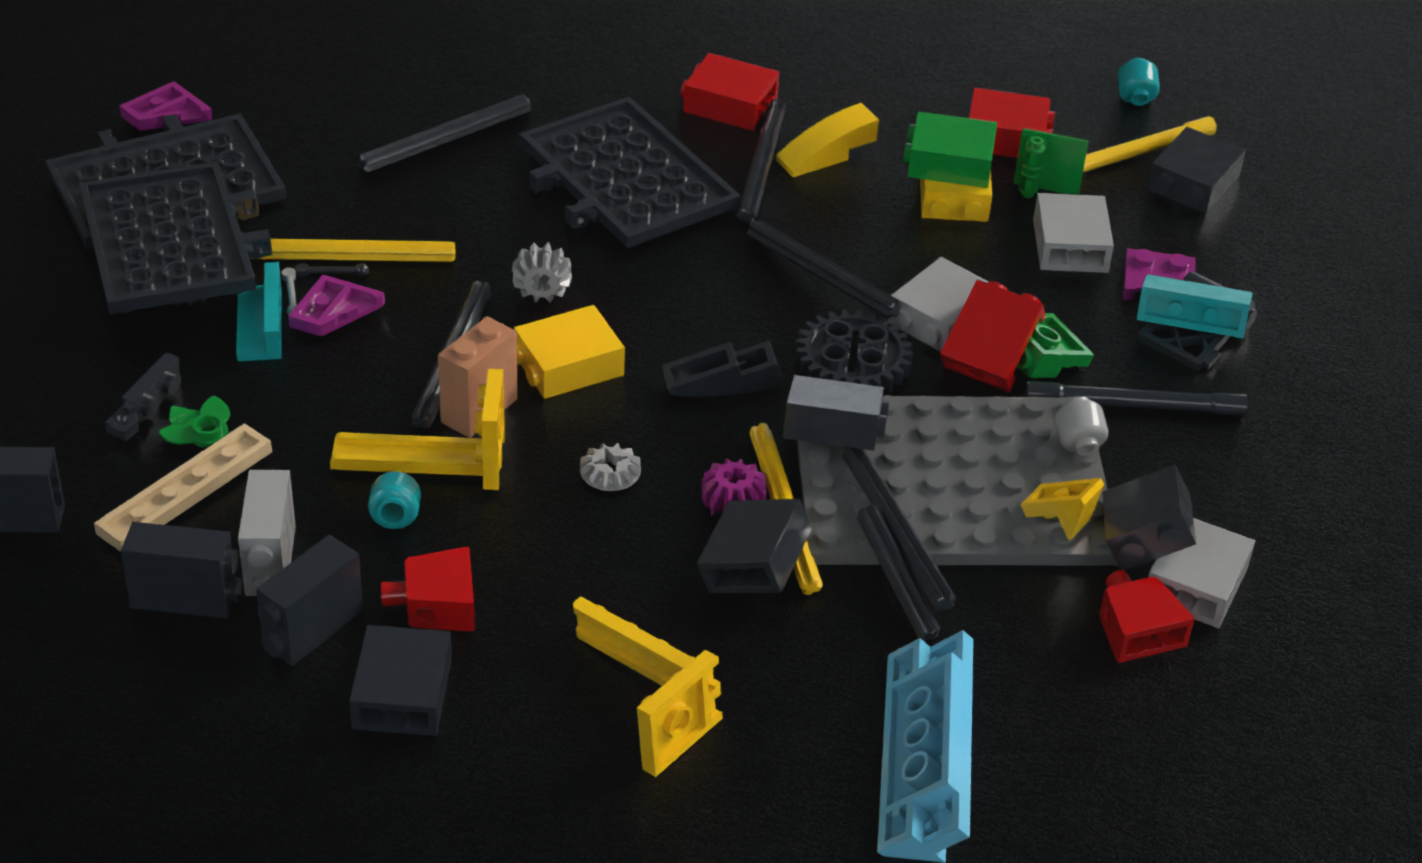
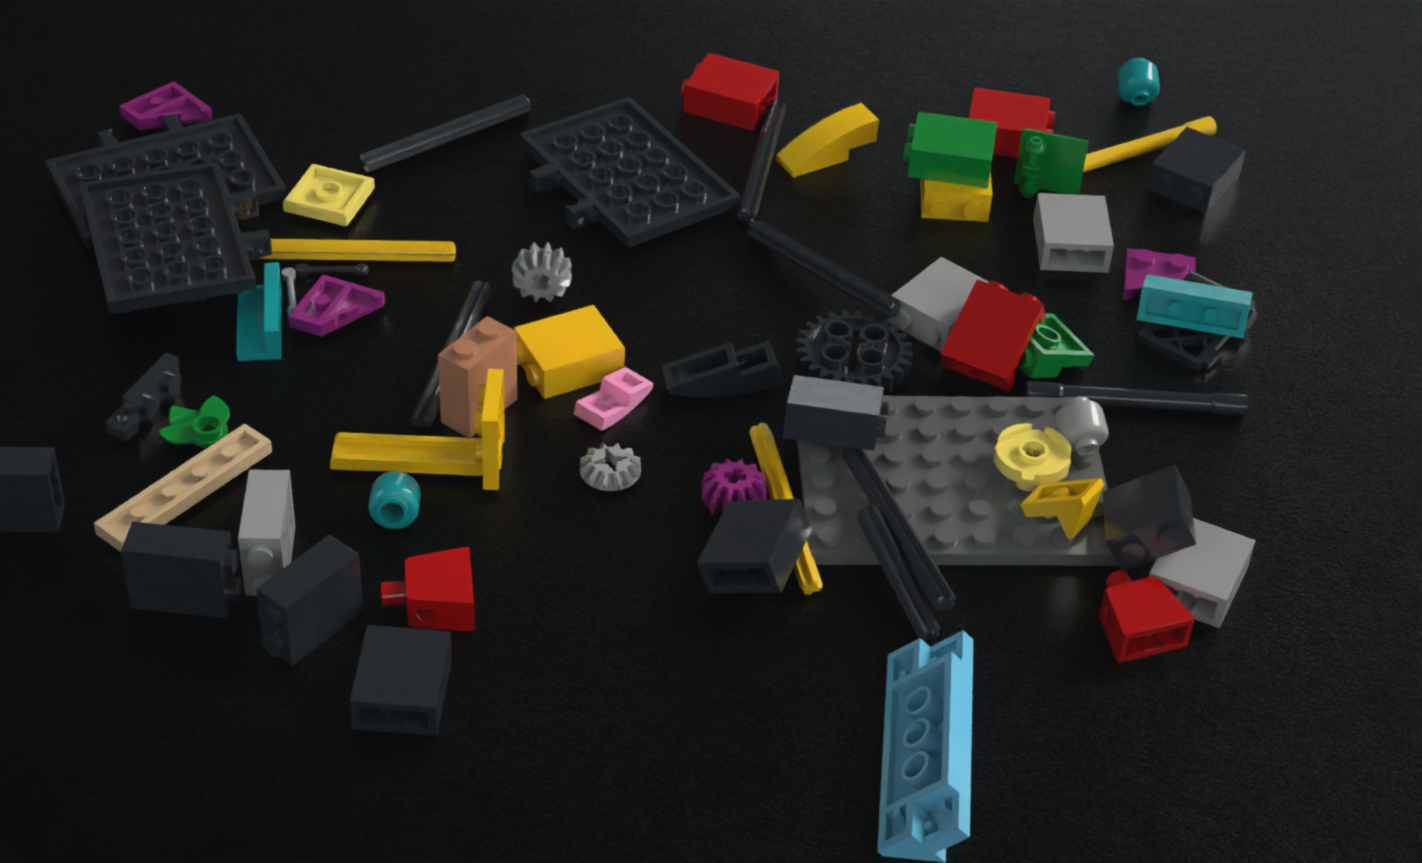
(329, 195): none -> light yellow plate
(615, 399): none -> bright pink slope
(679, 709): yellow bracket -> none
(1027, 470): none -> light yellow plate

